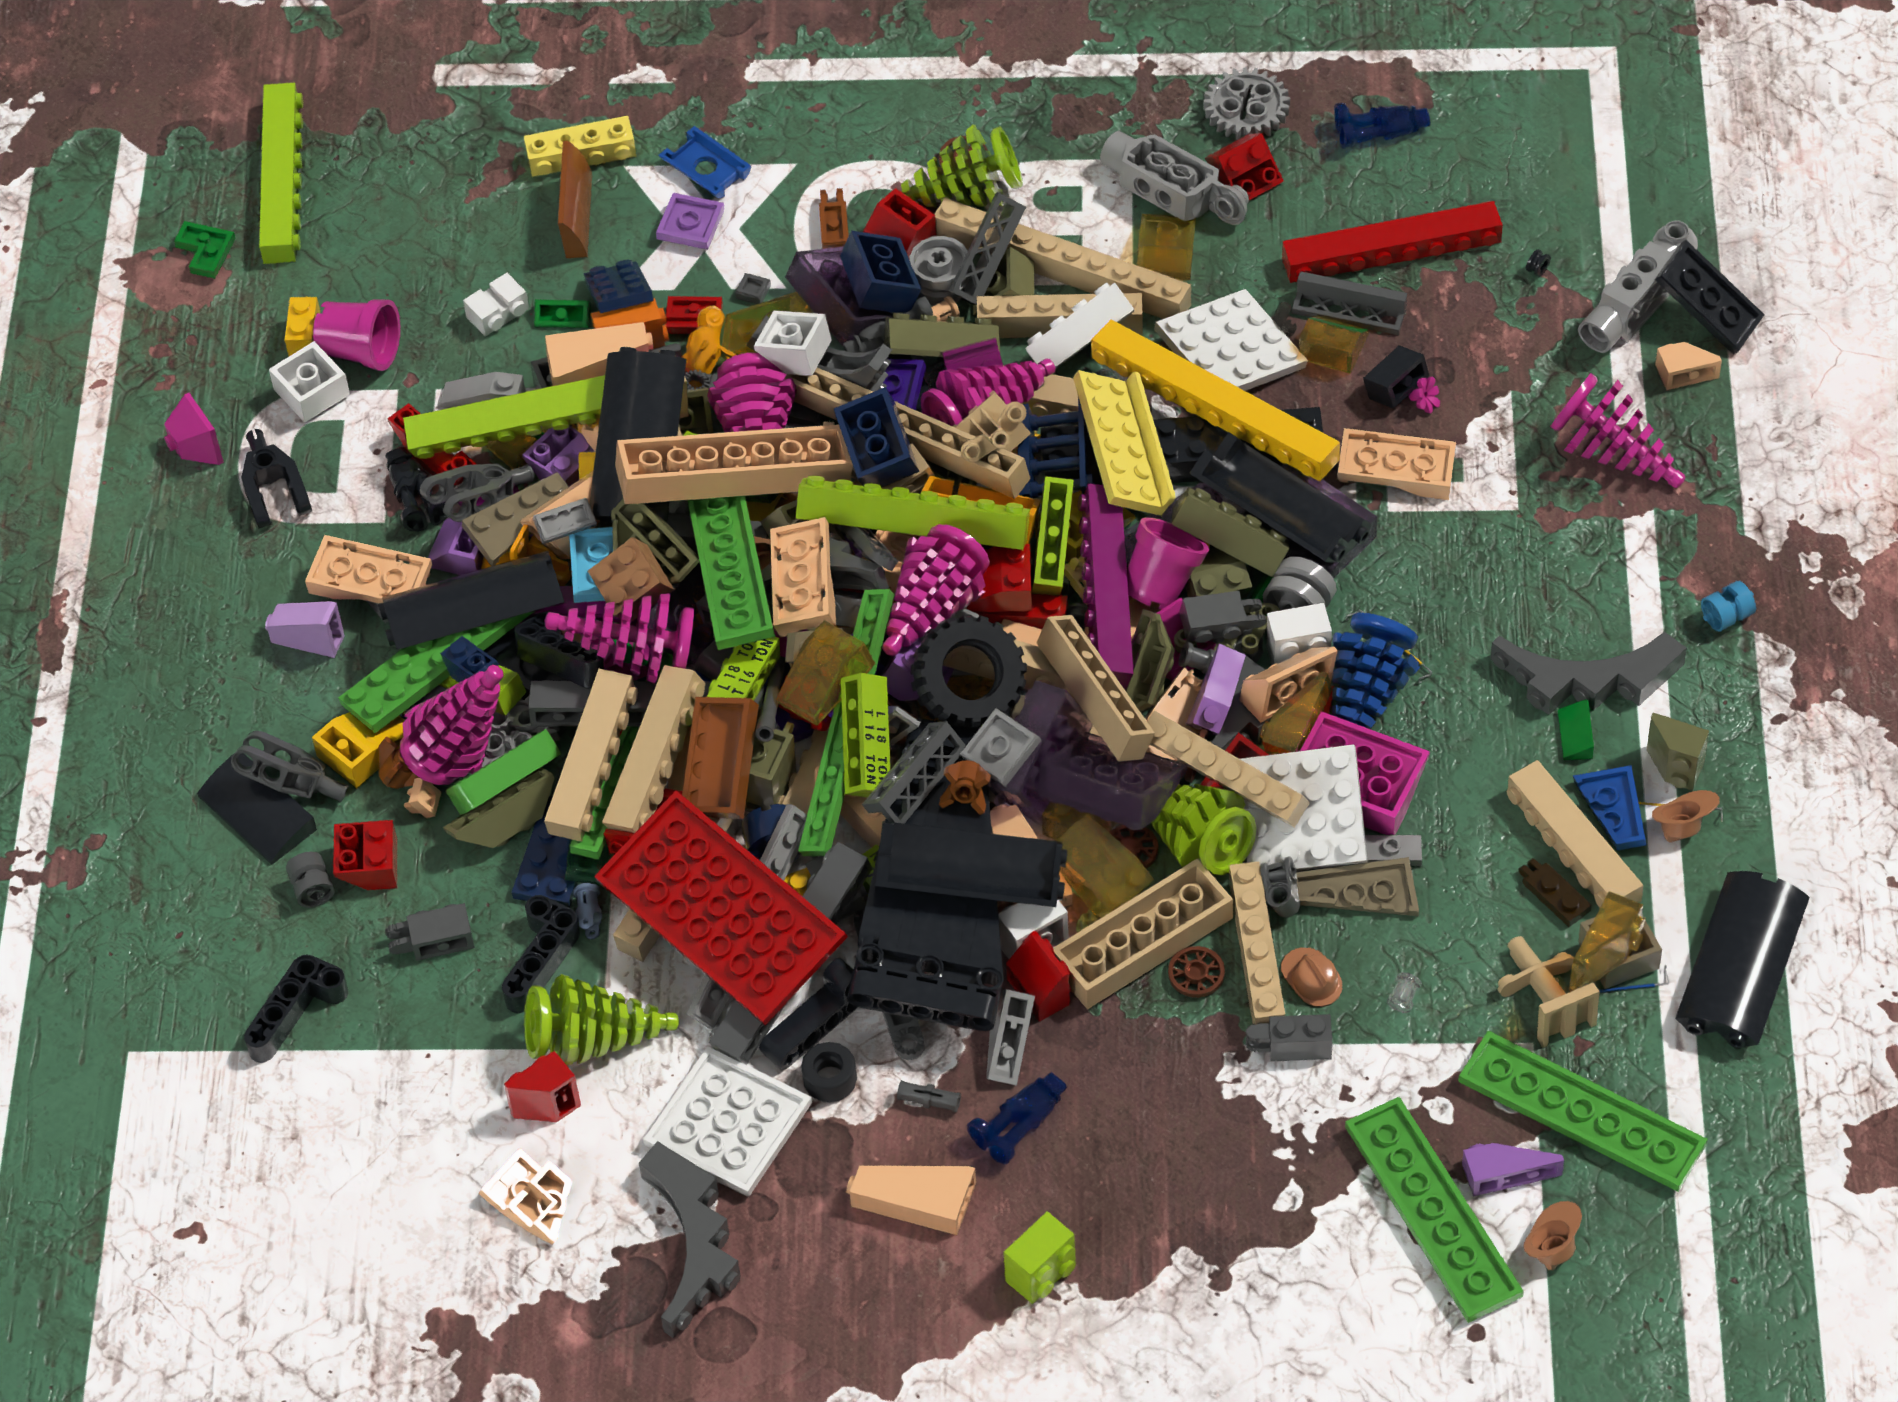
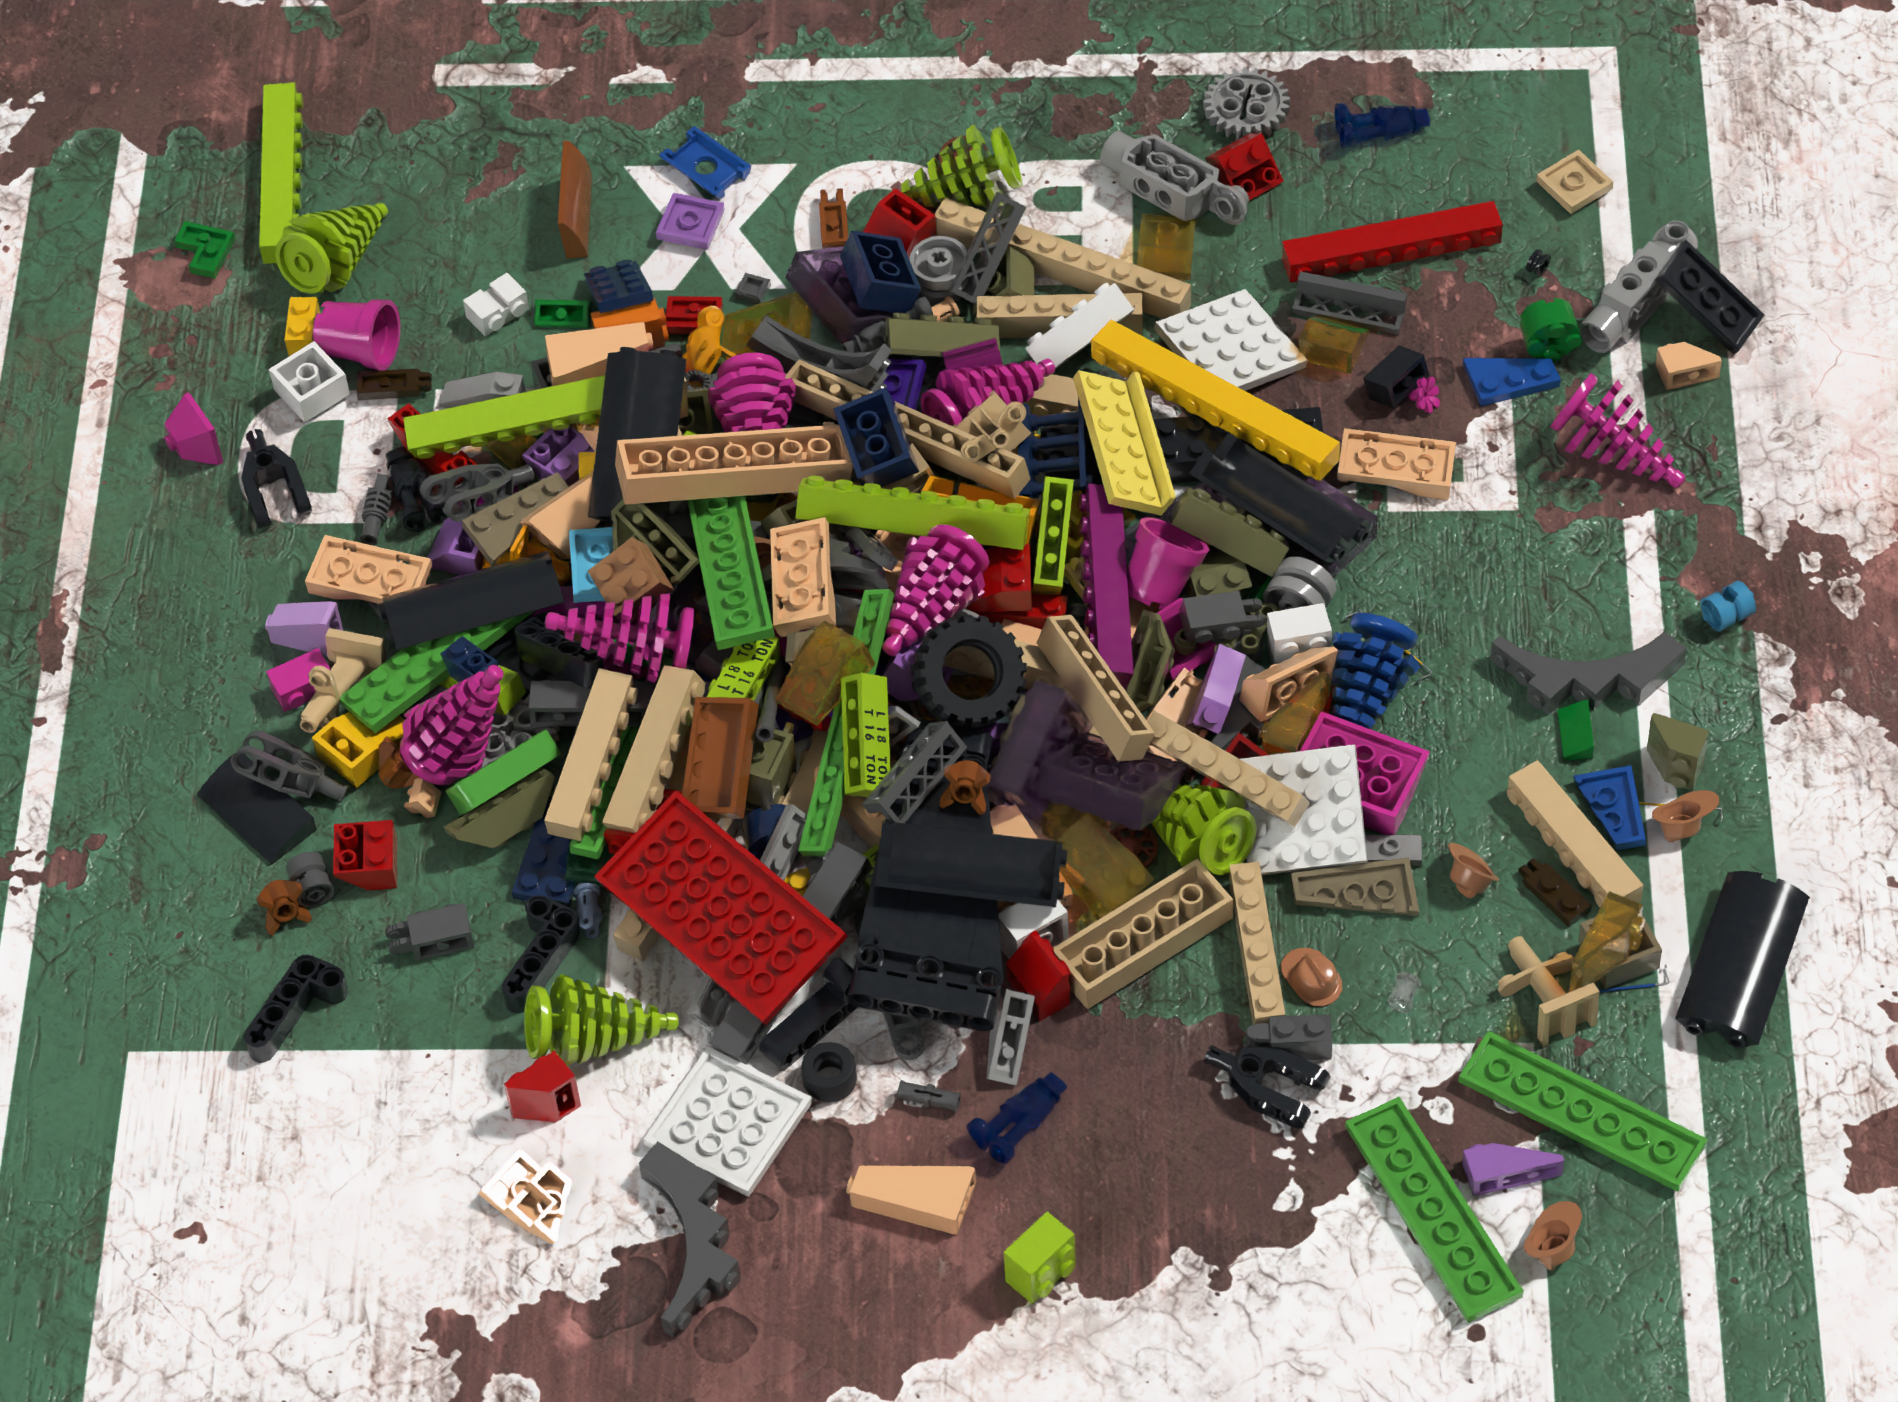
(282, 904): none -> dark orange brick
(291, 679): none -> dark pink brick
(327, 246): none -> lime plant
(350, 660): none -> tan piece
(375, 510): none -> dark grey hinge
(392, 384): none -> dark brown hinge
(564, 520): light grey plate -> none
(605, 147): light yellow brick -> none
(794, 341): white slope -> none
(1001, 746): light grey tile -> none
(1195, 657): dark grey bush -> none
(1196, 971): copper wheel -> none
(1263, 1061): none -> black piece
(1281, 881): dark grey piece -> none
(1469, 871): none -> nougat piece
(1509, 378): none -> blue wing
(1550, 329): none -> green brick
(1574, 181): none -> tan plate

